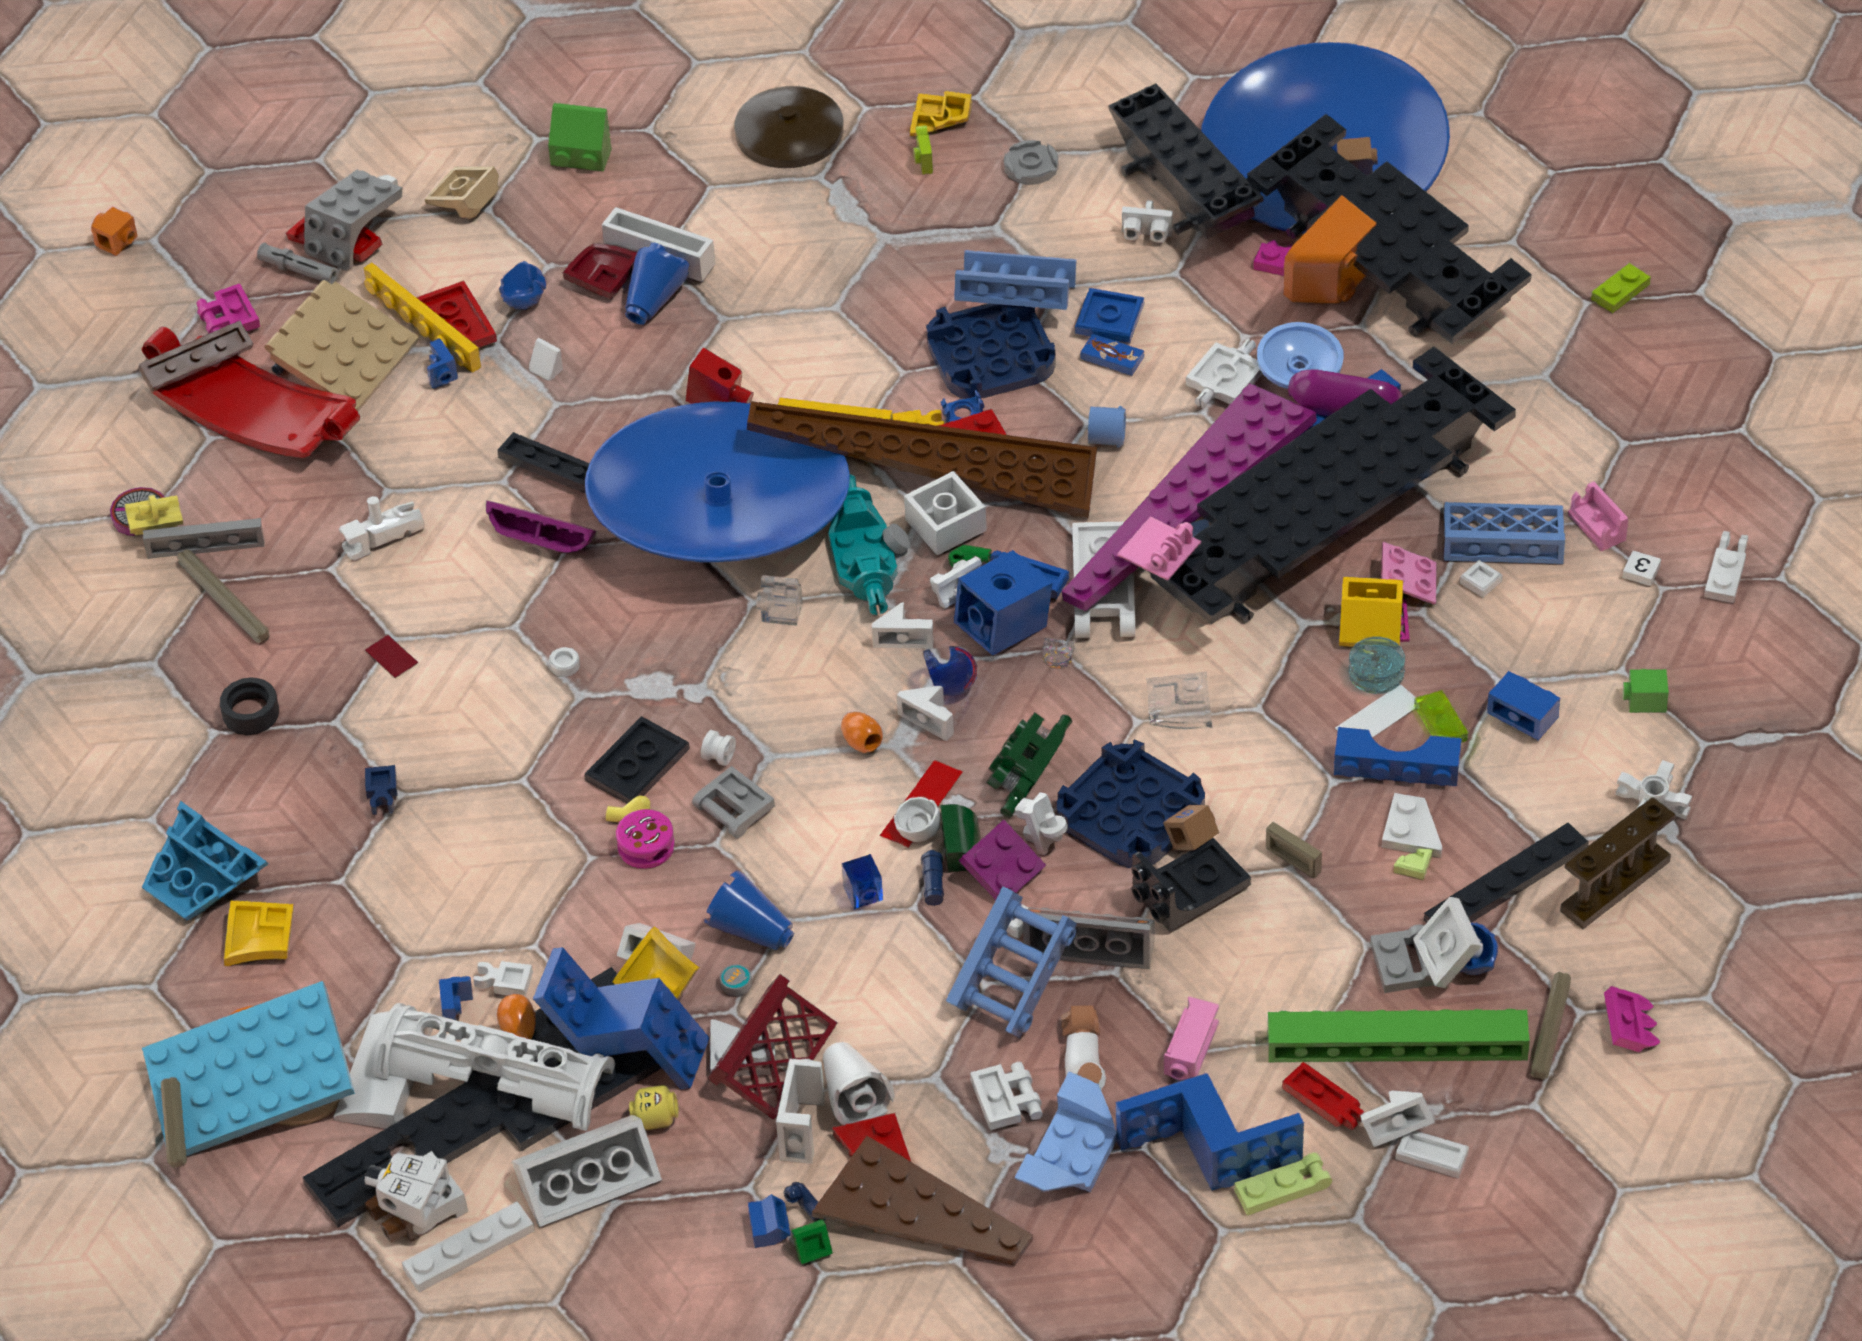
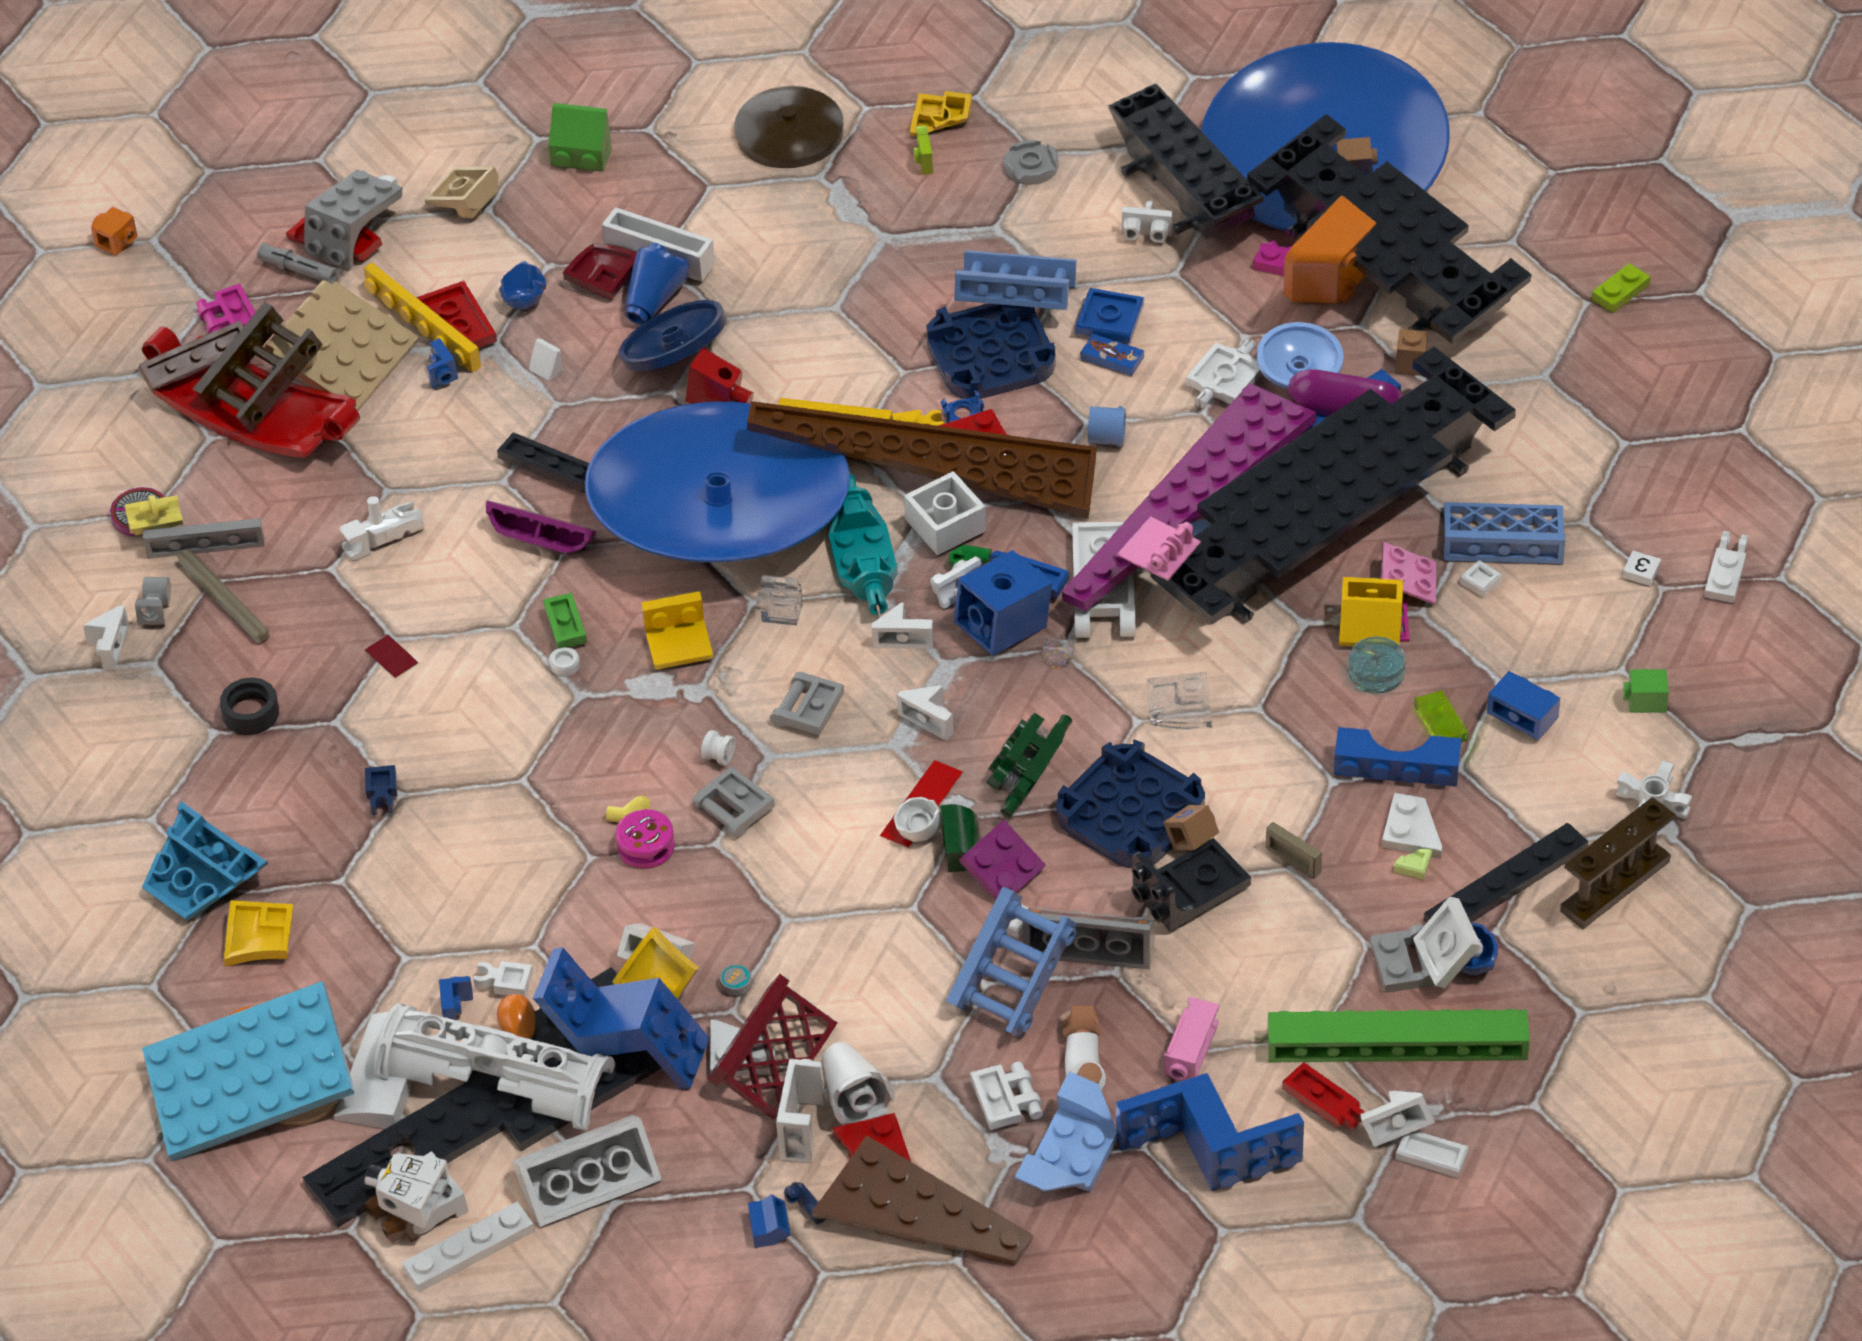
(108, 635): none -> white slope
(155, 594): none -> light grey leg
(173, 1122): dark tan axle -> none
(239, 354): none -> dark brown fence
(564, 621): none -> bright green plate
(637, 760): black tile -> none
(655, 1107): light yellow head -> none
(672, 335): none -> dark blue dish
(676, 630): none -> yellow bracket
(749, 914): blue cone -> none
(812, 1241): green tile -> none
(815, 707): none -> light grey plate
(861, 731): orange animal -> none
(862, 881): clear blue brick -> none
(896, 538): light grey tile -> none
(932, 873): dark blue piece -> none
(956, 675): clear blue helmet -> none
(1042, 824): white hips -> none
(1282, 1184): yellowish green plate -> none
(1382, 711): white sticker -> none
(1409, 347): none -> medium nougat brick
(1551, 1025): dark tan axle -> none
(1599, 517): bright pink hinge -> none
(1628, 1021): dark pink plate -> none

